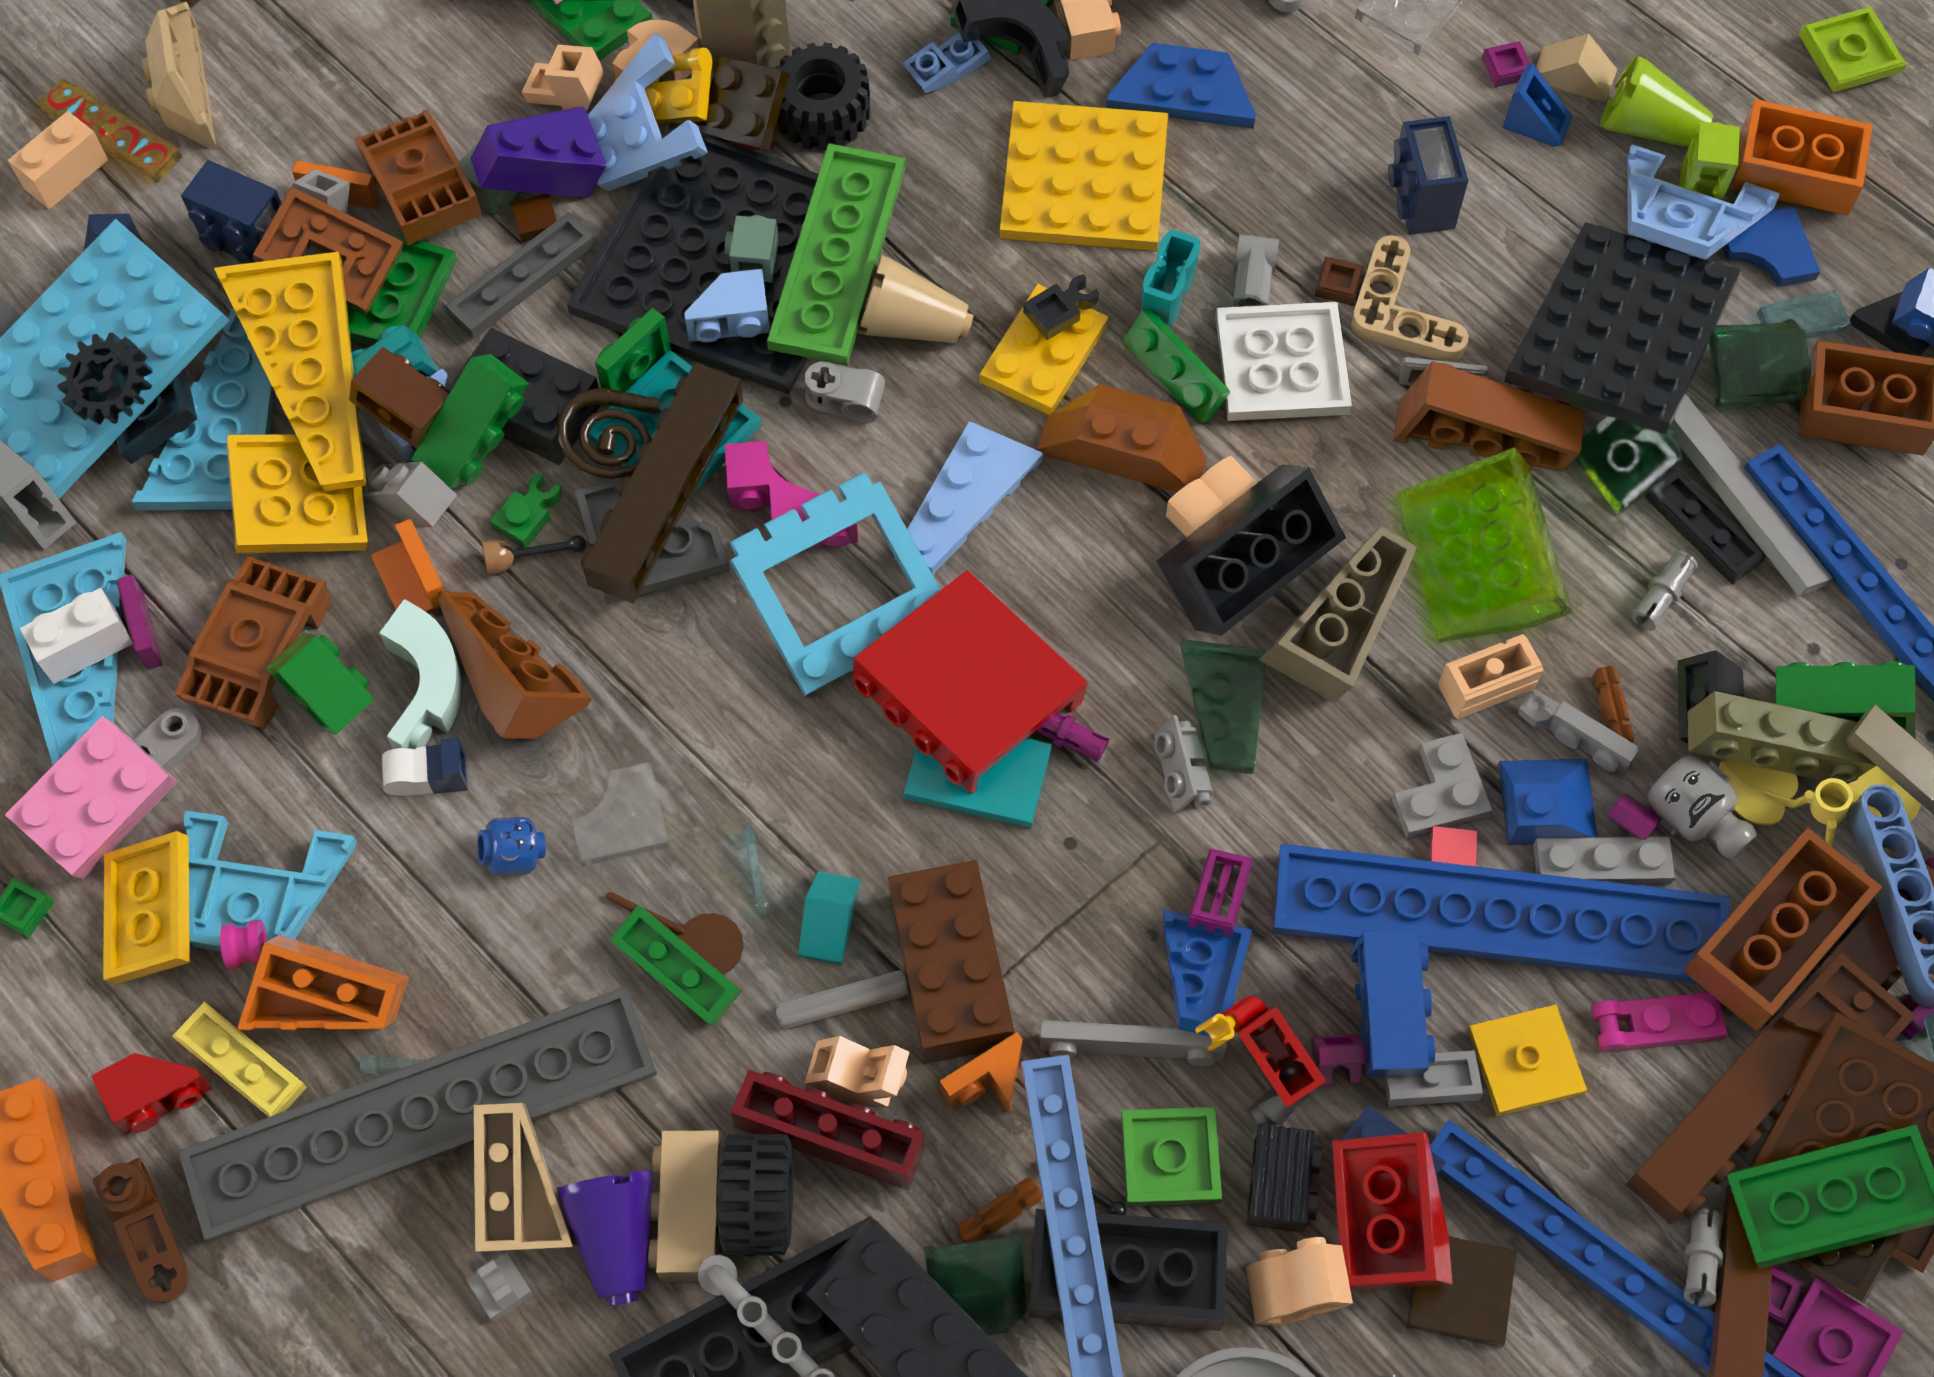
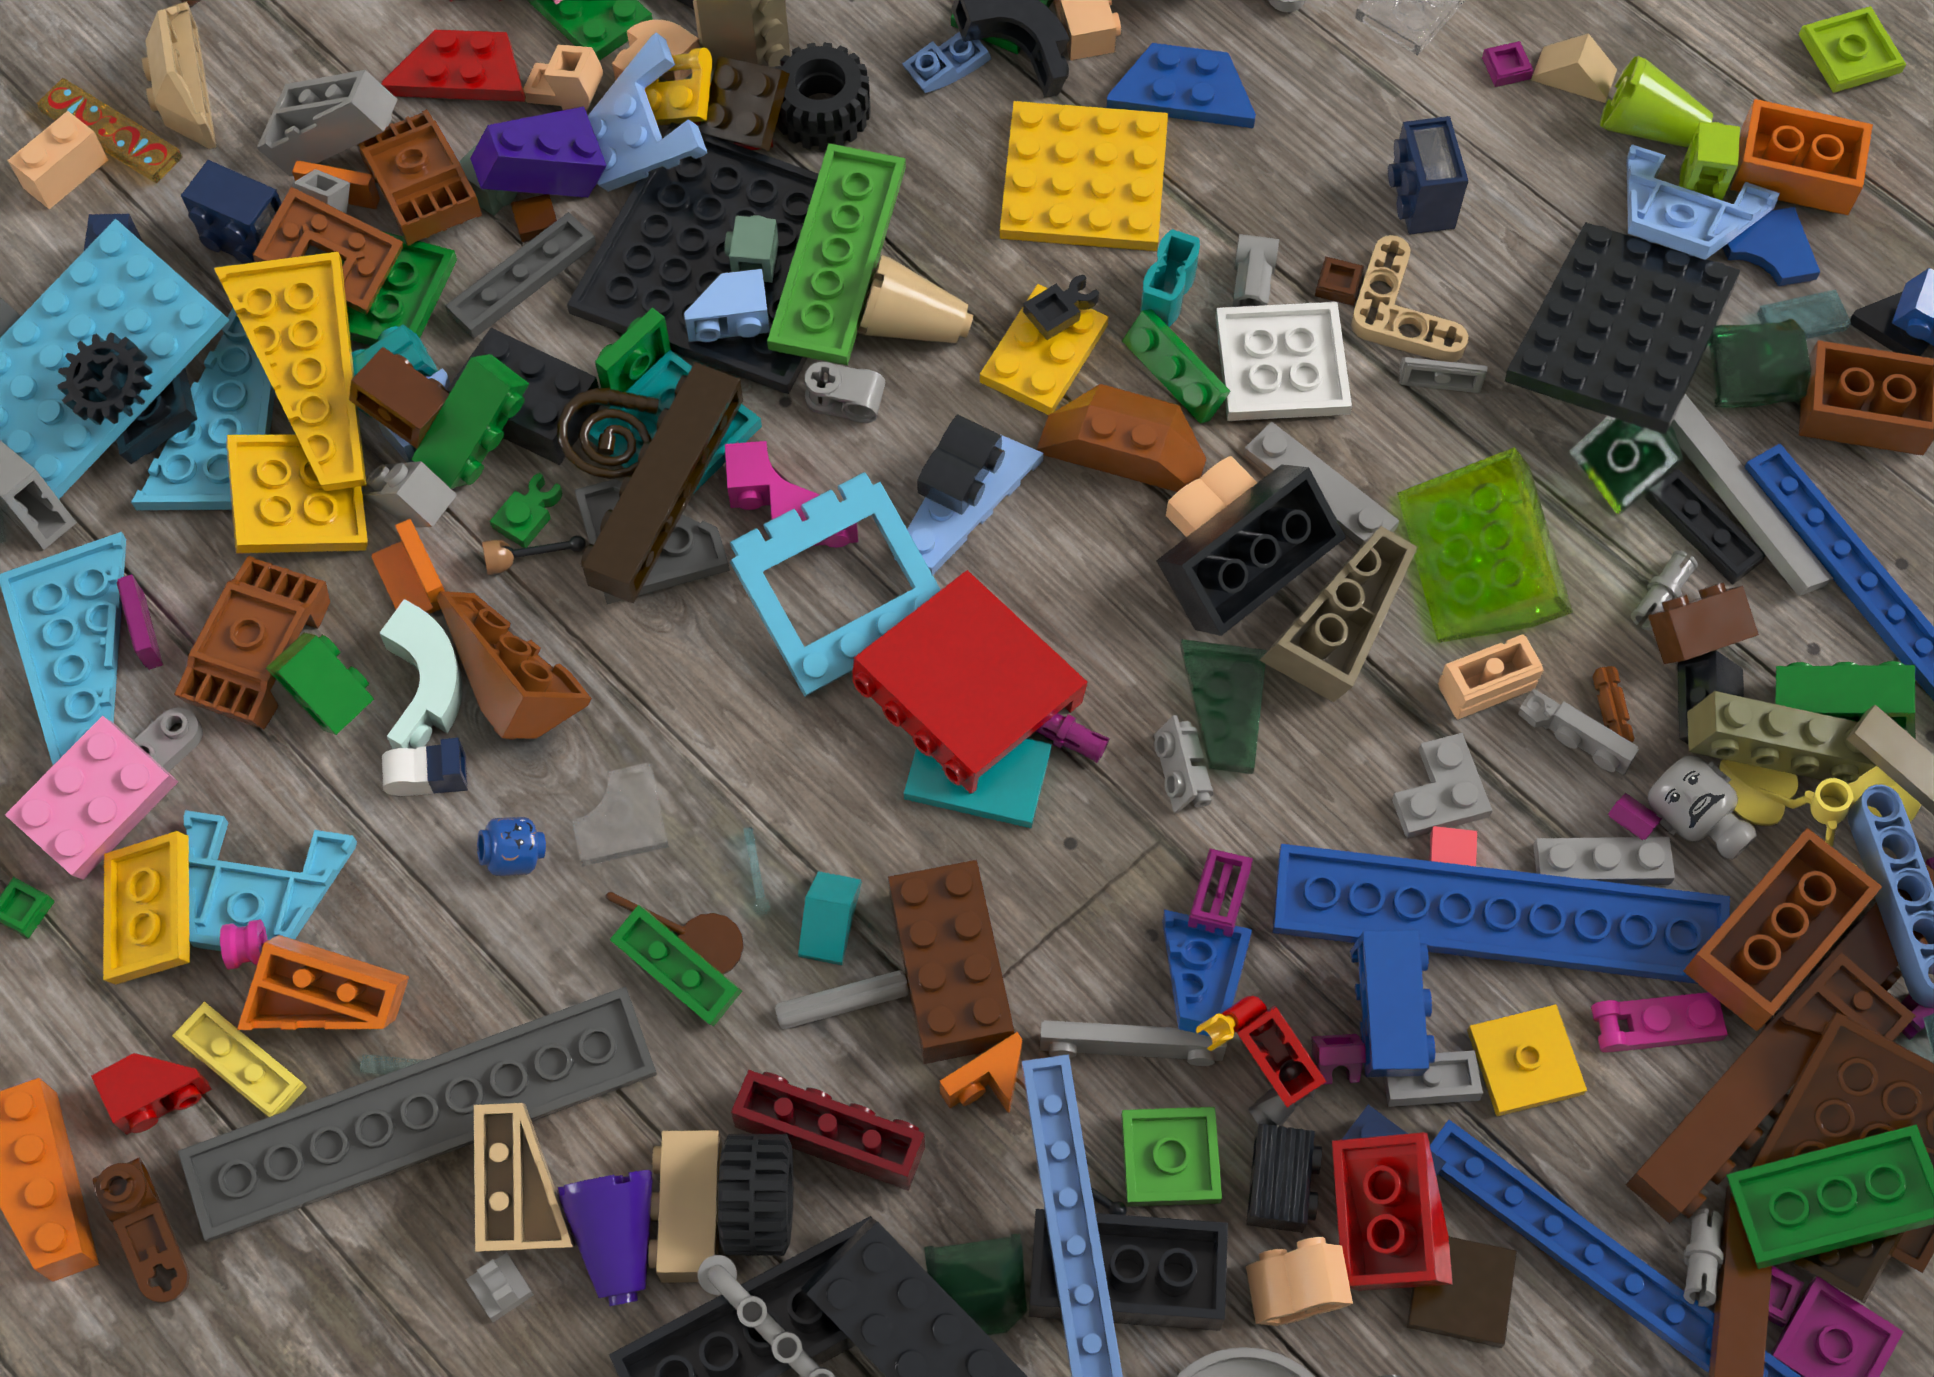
(76, 635): white brick -> none
(325, 118): none -> light grey wedge
(459, 67): none -> red wing
(857, 1072): light nougat brick -> none
(960, 465): none -> black brick
(1000, 1211): dark orange axle -> none
(1353, 509): none -> light grey plate
(1488, 418): dark orange wedge -> none
(1537, 110): blue slope -> none
(1546, 800): blue slope -> none
(1704, 624): none -> reddish brown brick

